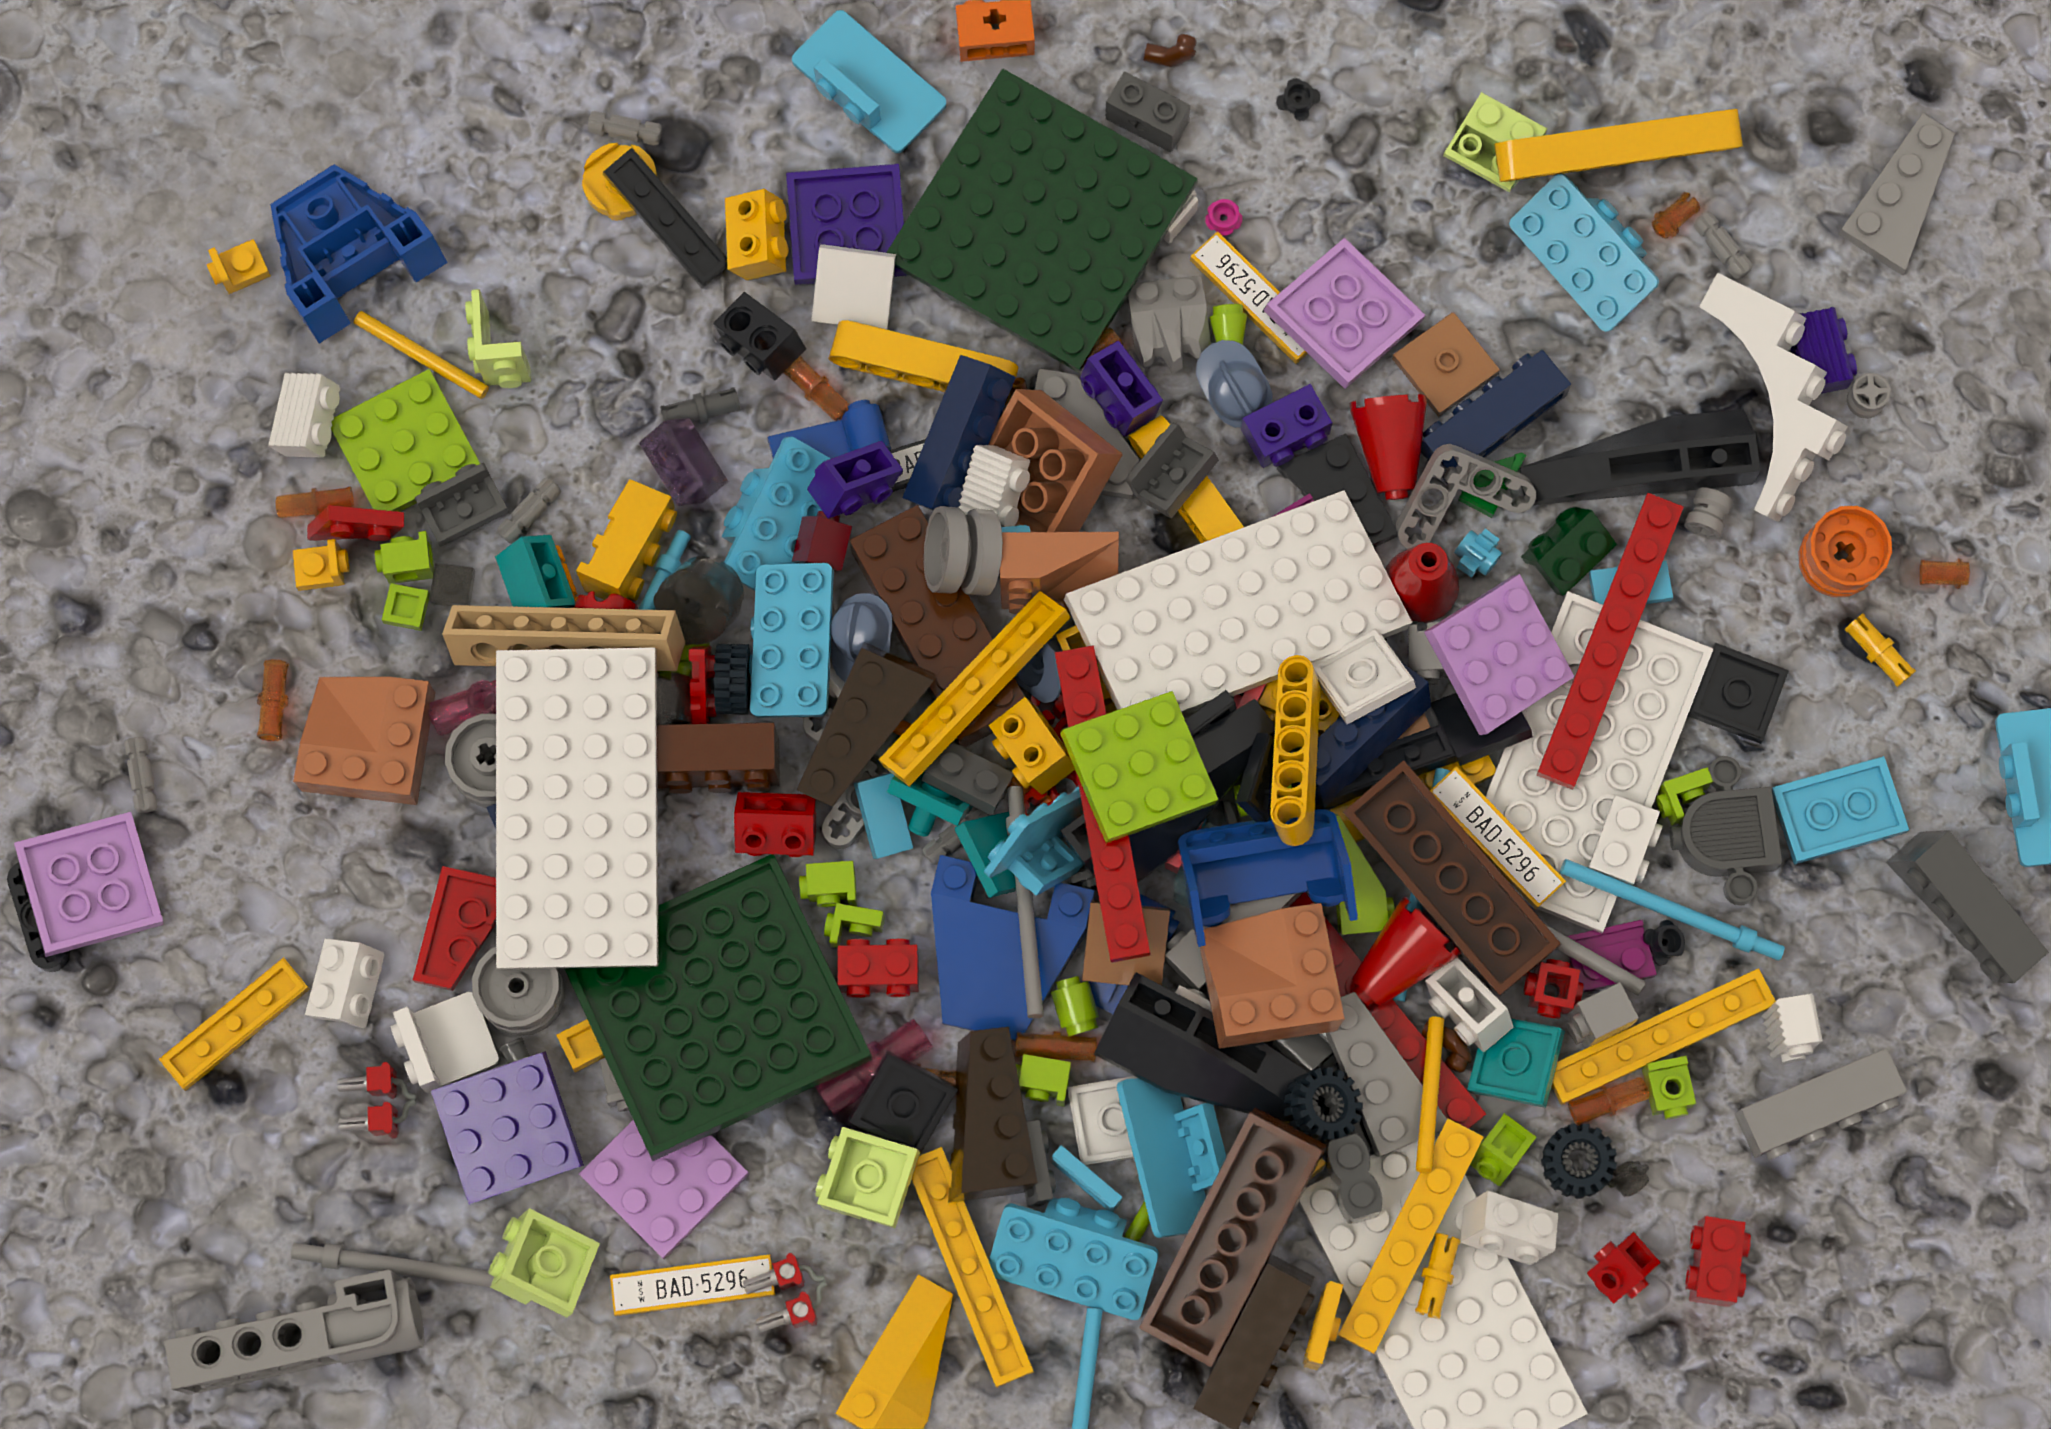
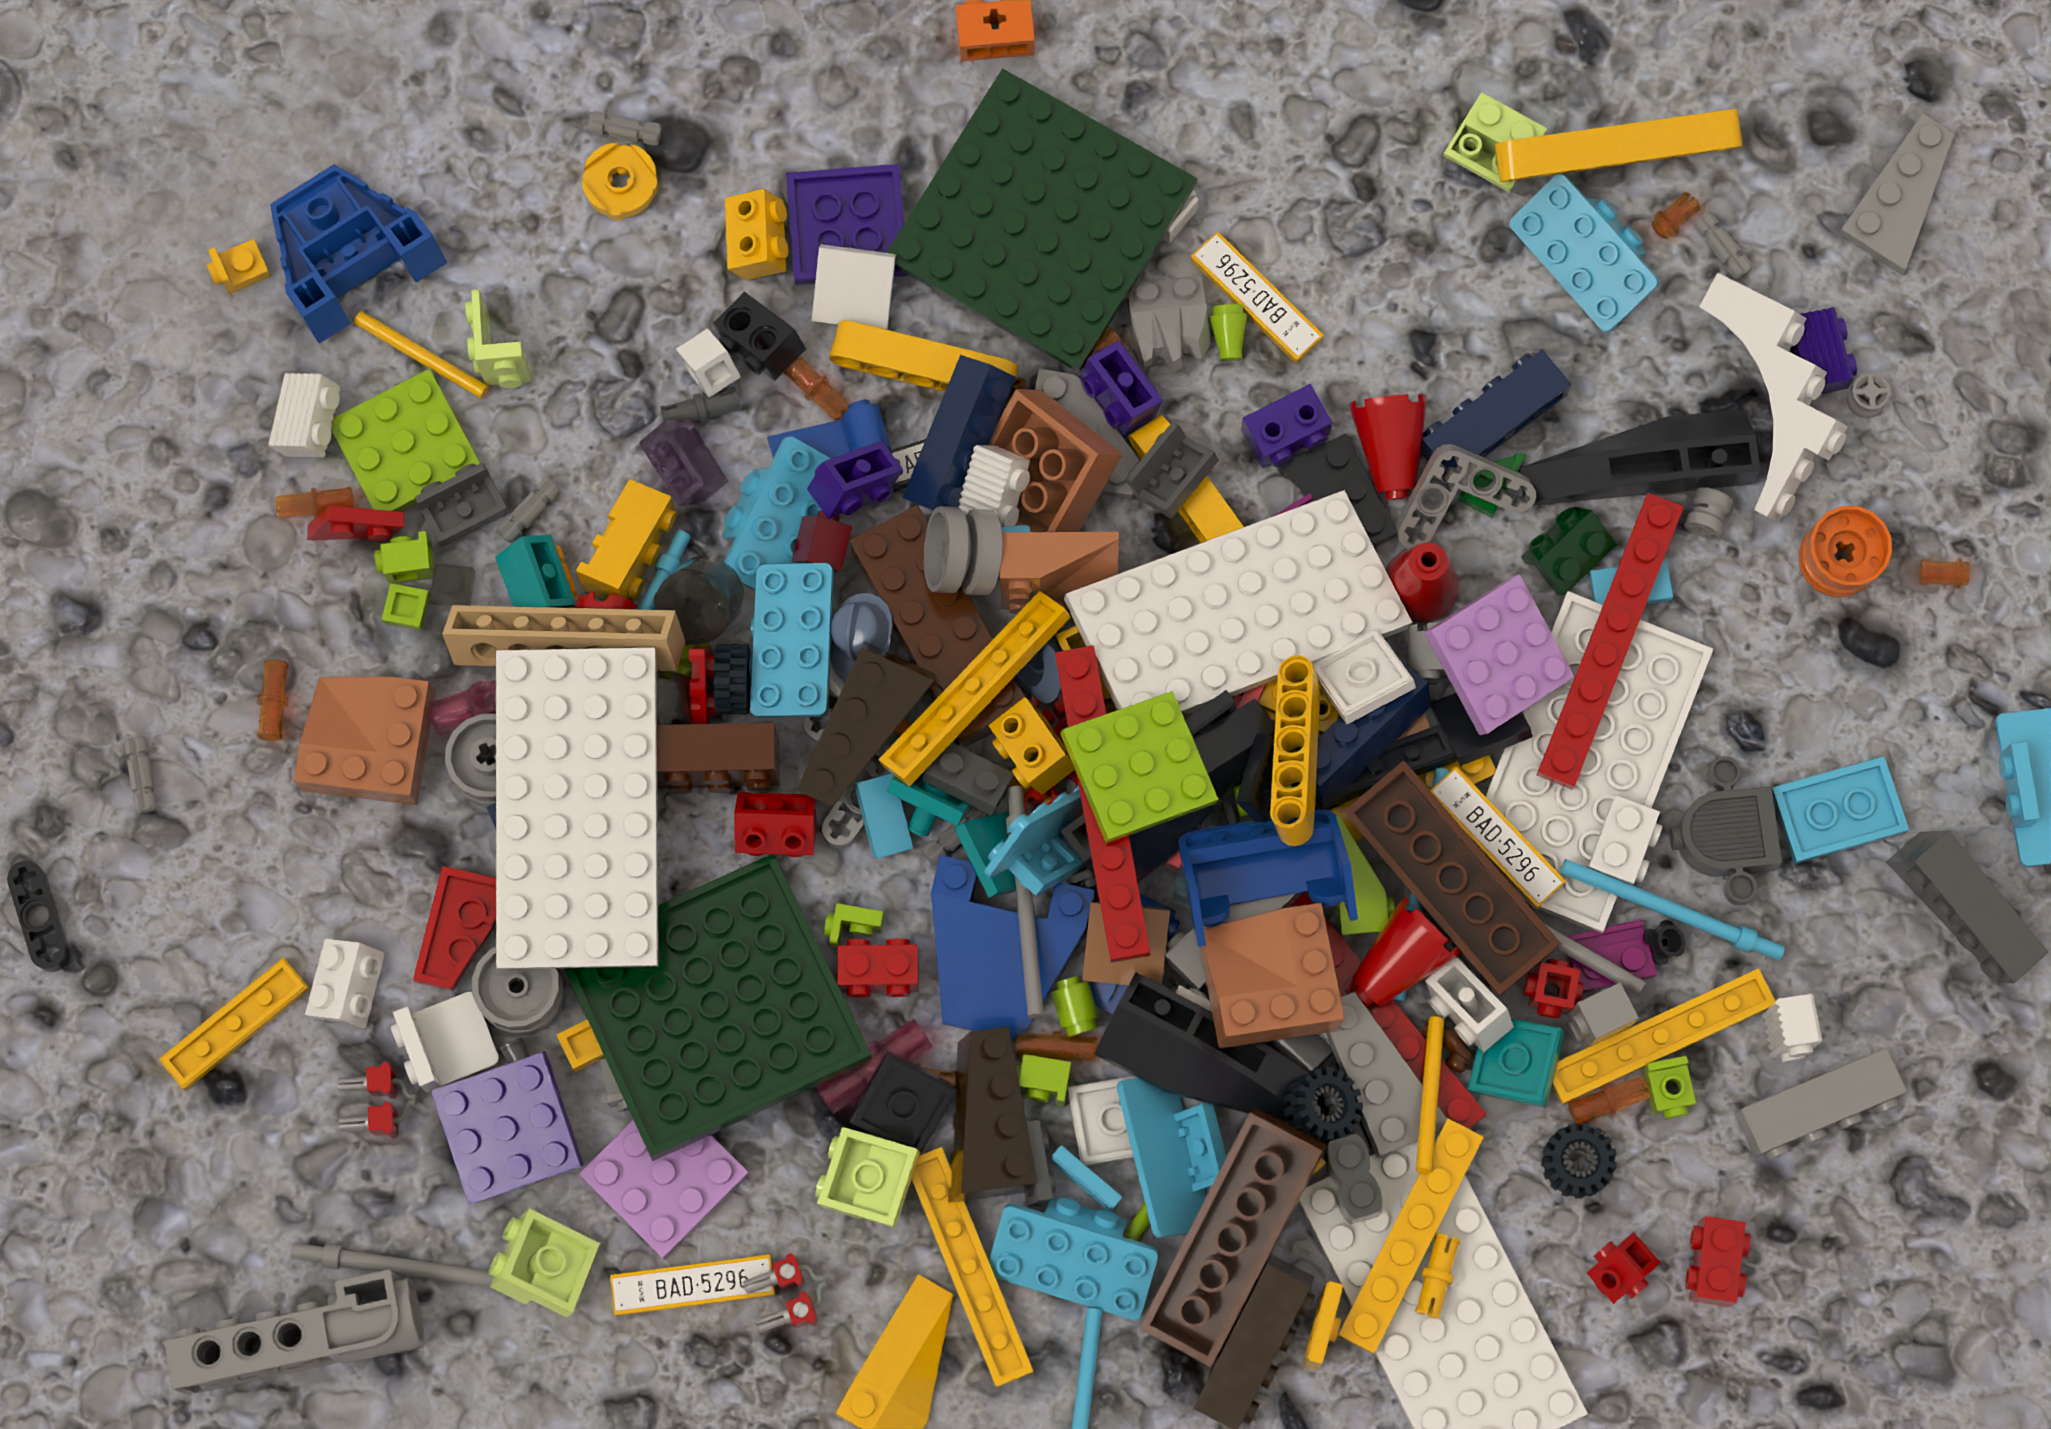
(88, 884): lavender plate -> none
(320, 566): yellow bracket -> none
(666, 218): black tile -> none
(708, 363): none -> white brick
(829, 883): lime brick -> none
(868, 81): medium azure bracket -> none
(1147, 111): dark grey brick -> none
(1172, 56): reddish brown arm -> none
(1227, 208): dark pink plate -> none
(1232, 381): sand blue piece -> none
(1301, 89): black plate -> none
(1344, 313): lavender plate -> none
(1446, 364): medium nougat plate -> none
(1478, 553): medium azure gear -> none
(1502, 1150): lime bracket -> none
(1509, 1227): white brick -> none
(1630, 1178): clear smoke plate -> none
(1686, 787): lime bracket -> none
(1738, 693): black plate -> none
(1880, 650): yellow pin -> none

